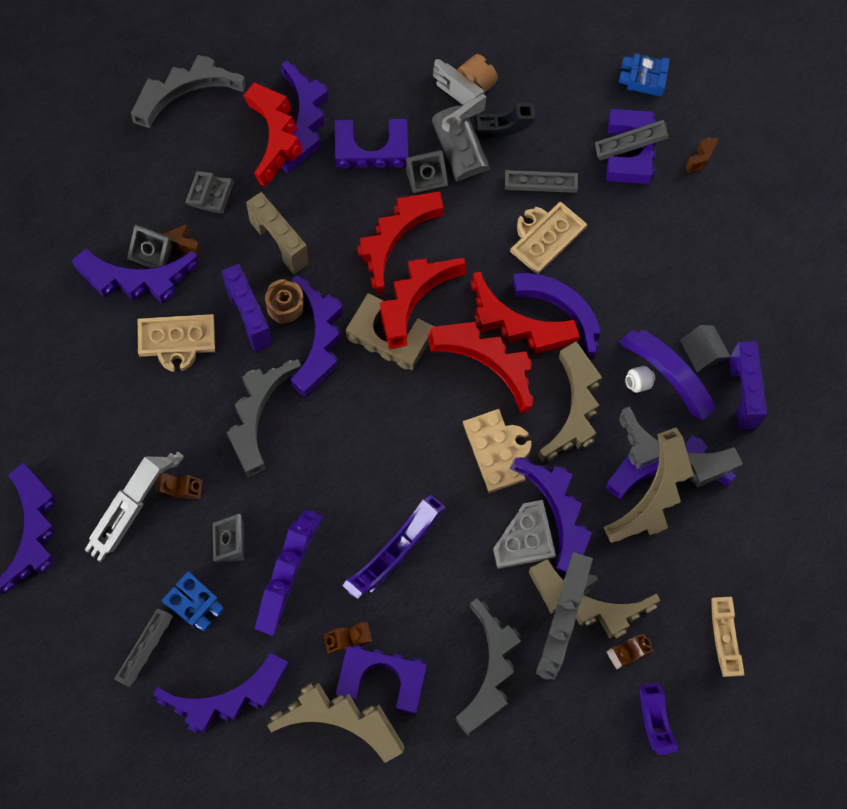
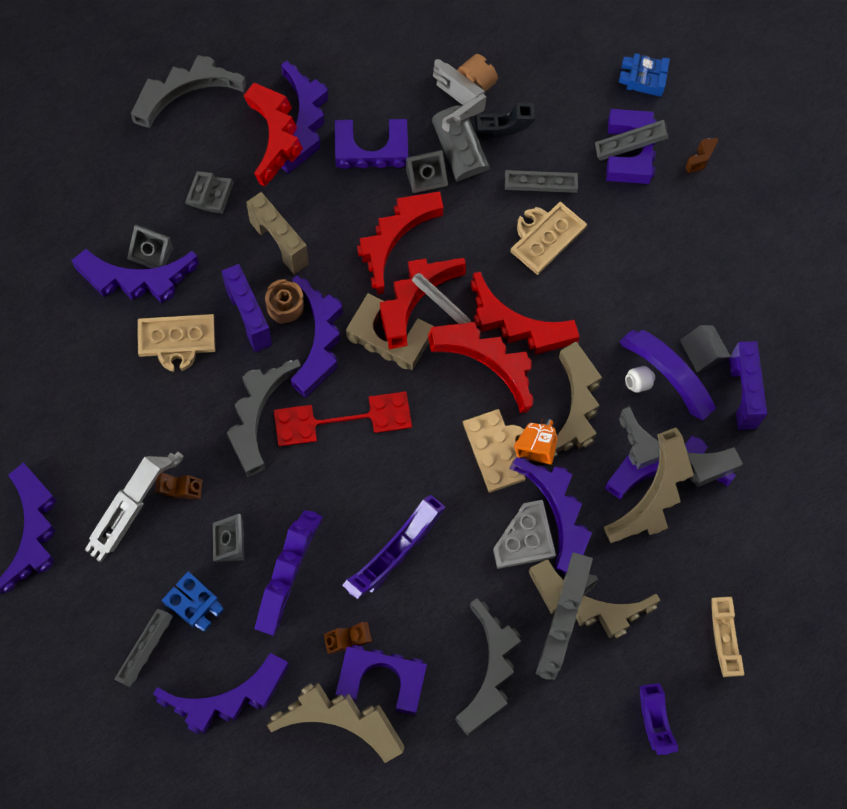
(181, 242): reddish brown slope -> none
(298, 424): none -> red hinge
(440, 299): none -> light grey axle
(538, 442): none -> orange torso
(564, 297): dark purple arch -> none
(630, 651): reddish brown slope -> none

